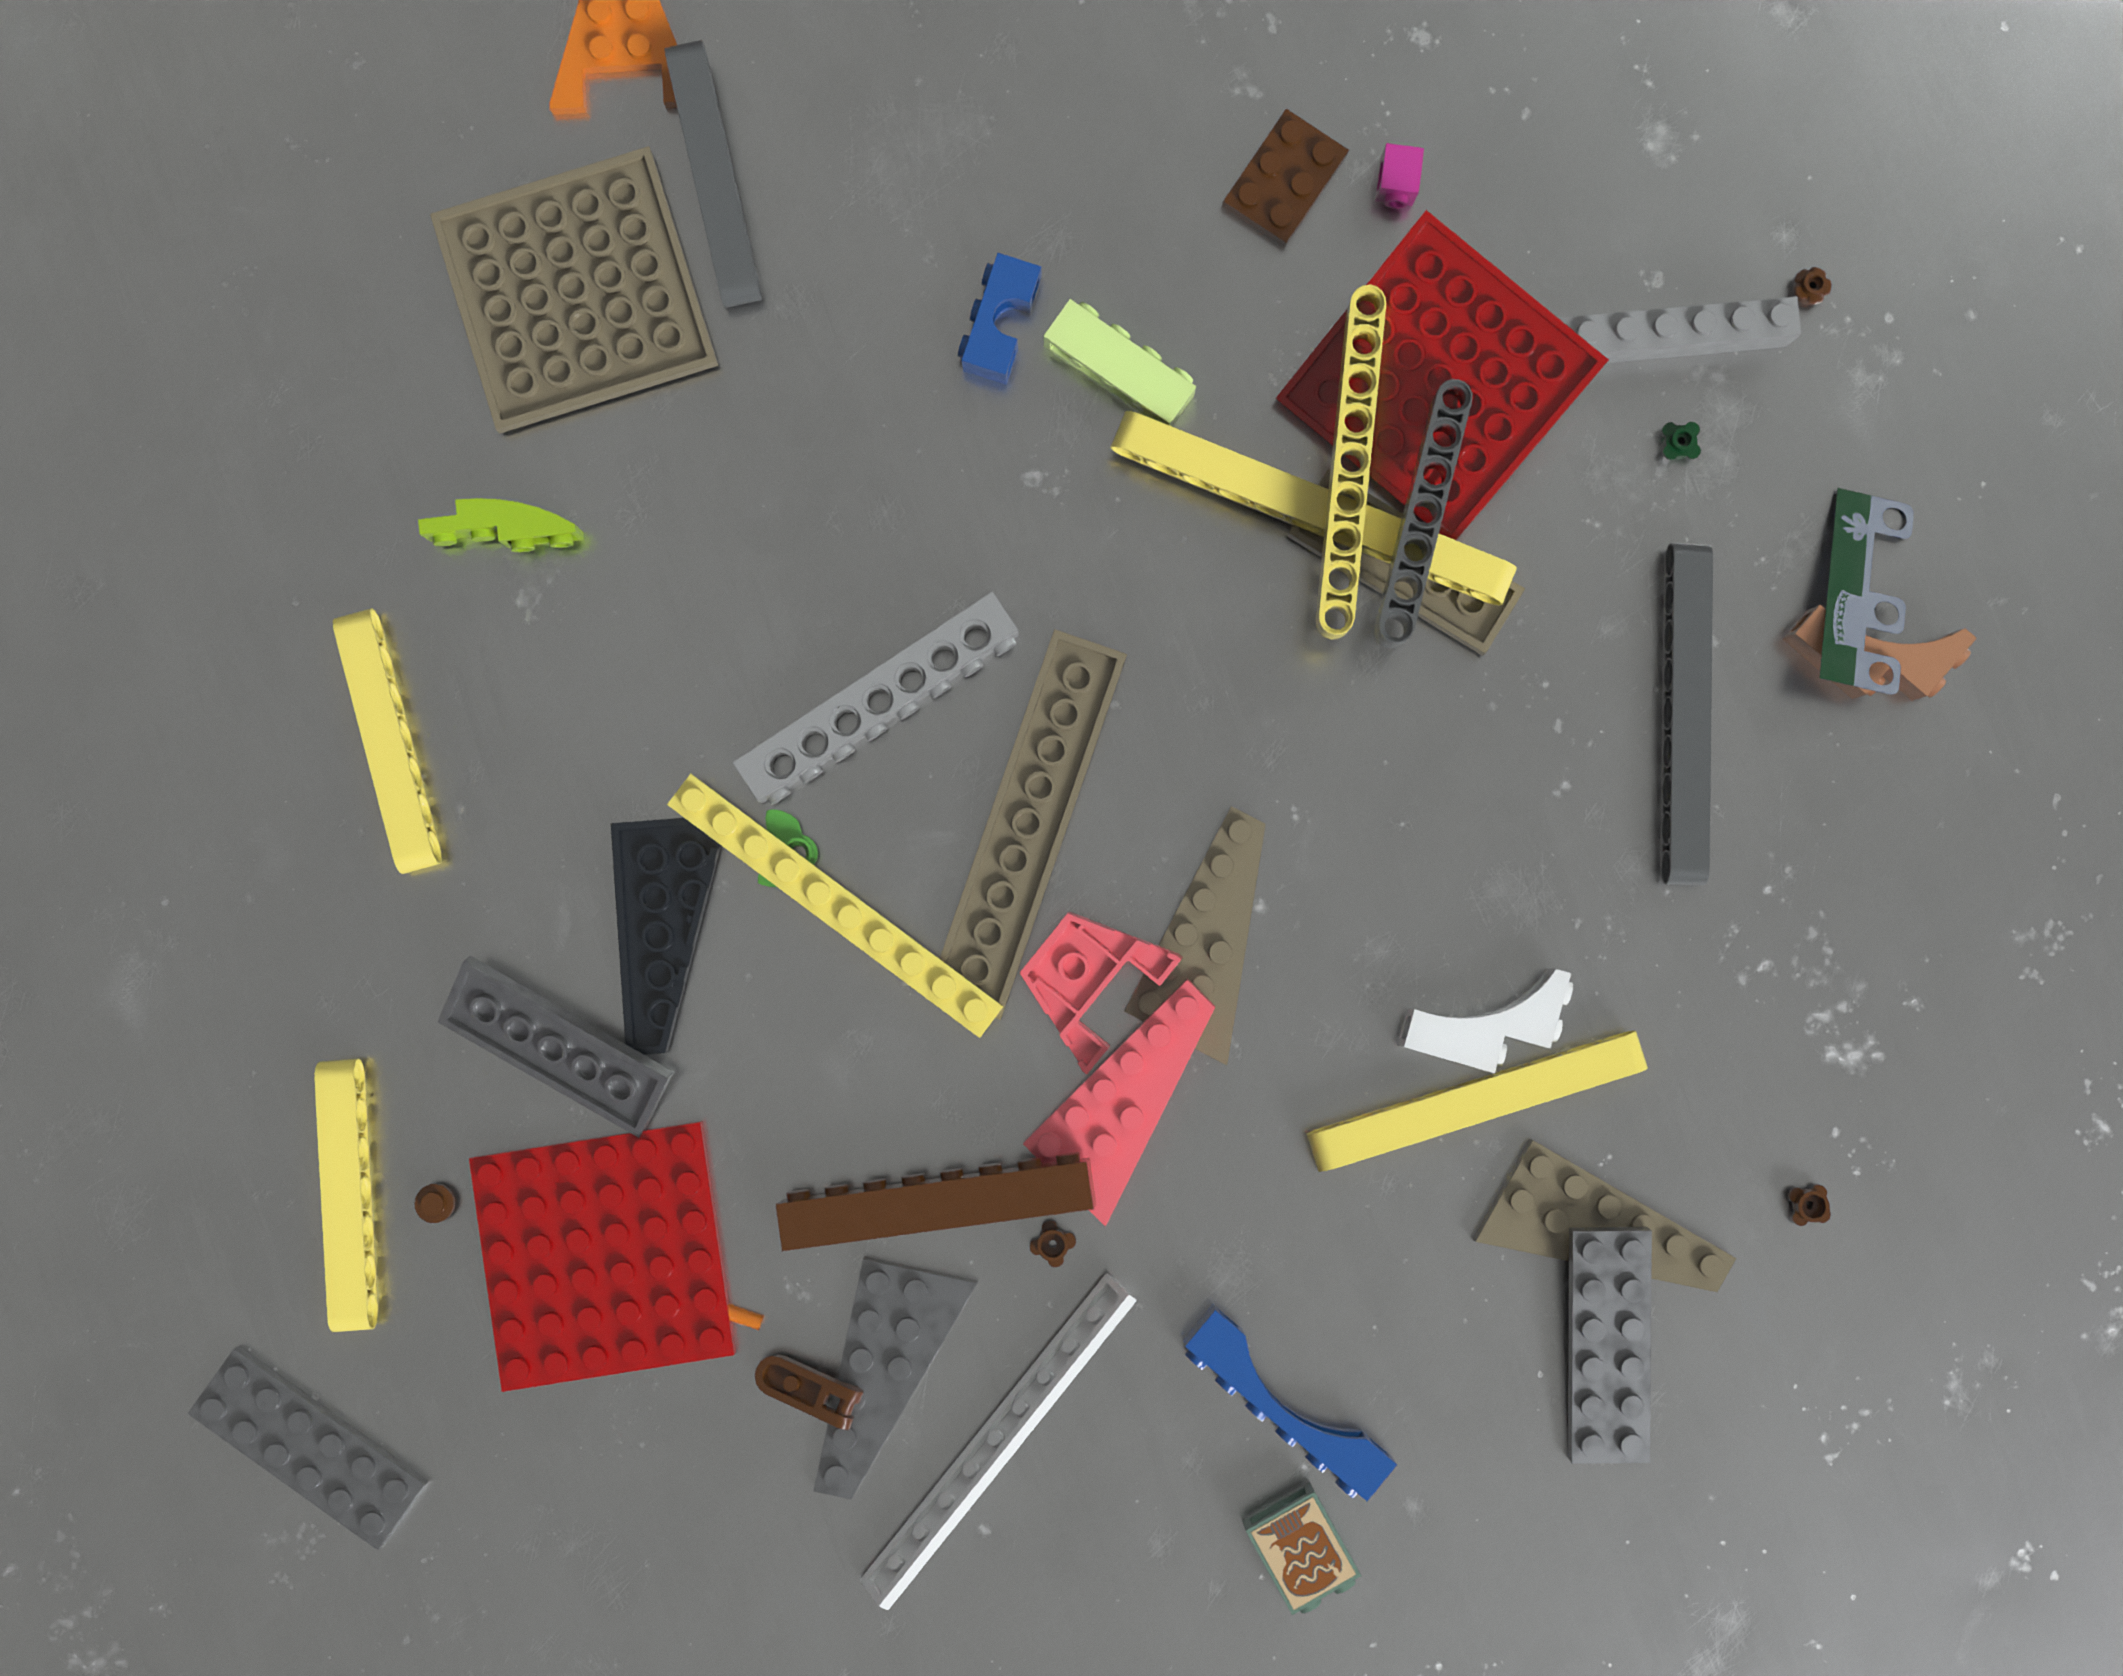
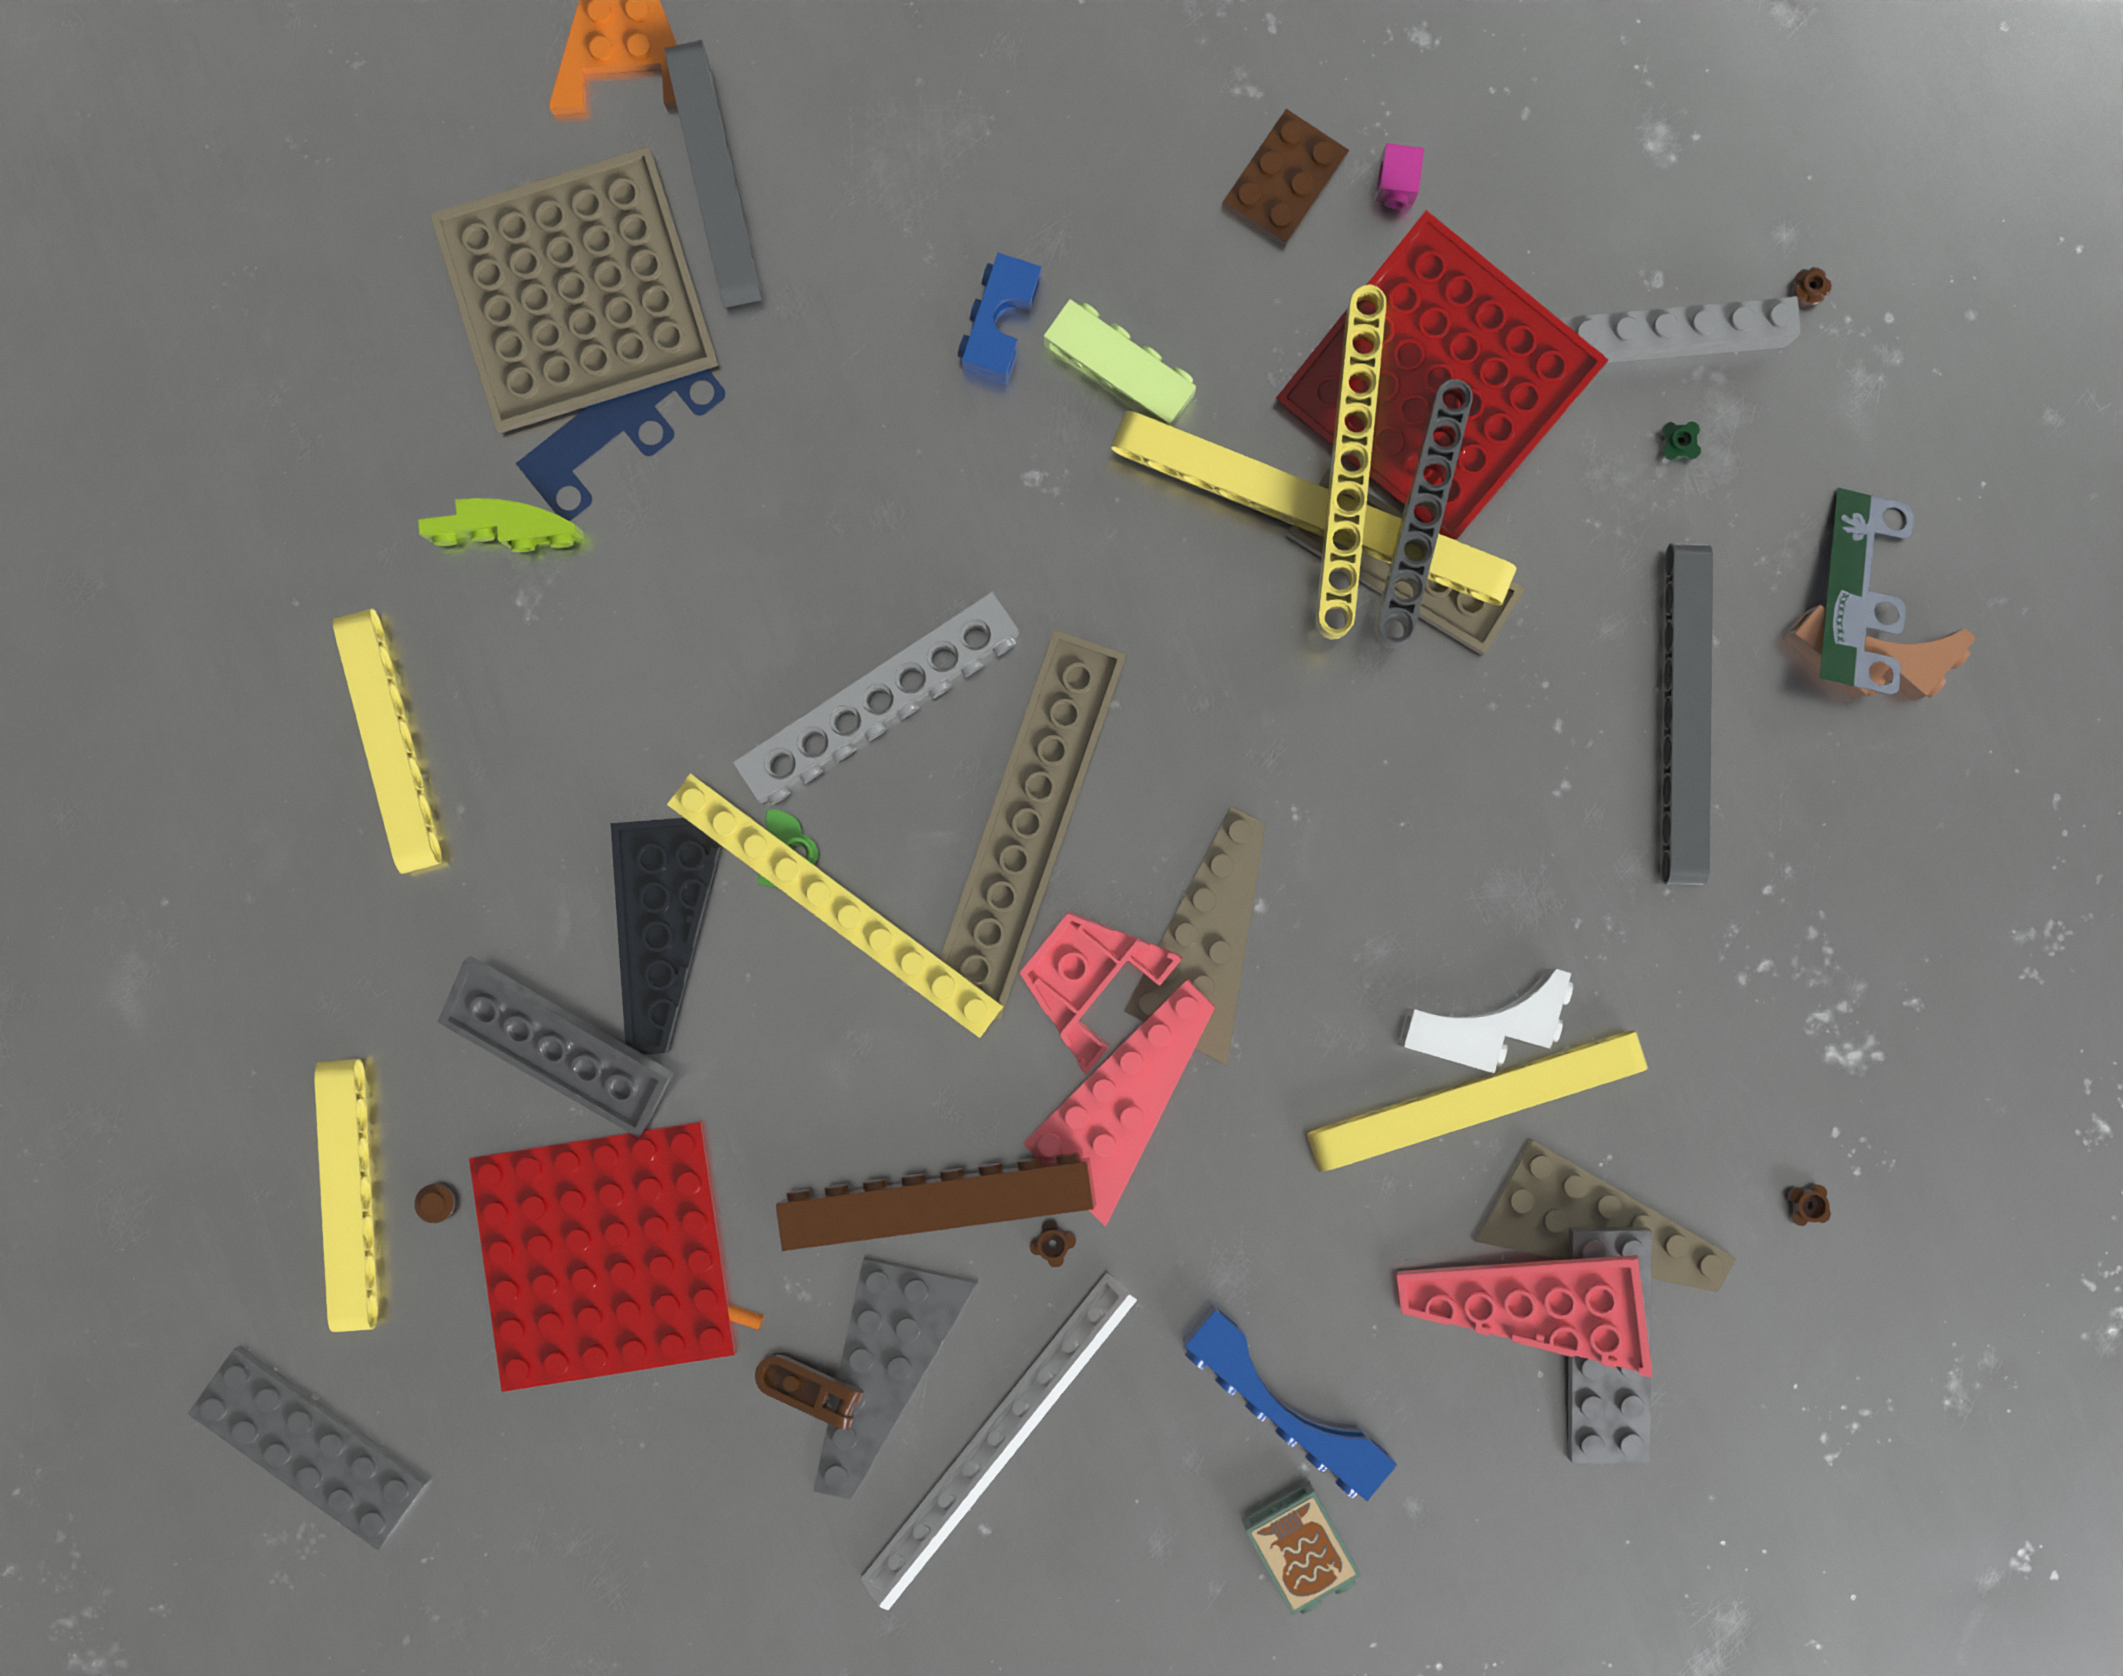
(553, 461): none -> dark blue piece
(1557, 1306): none -> coral wing

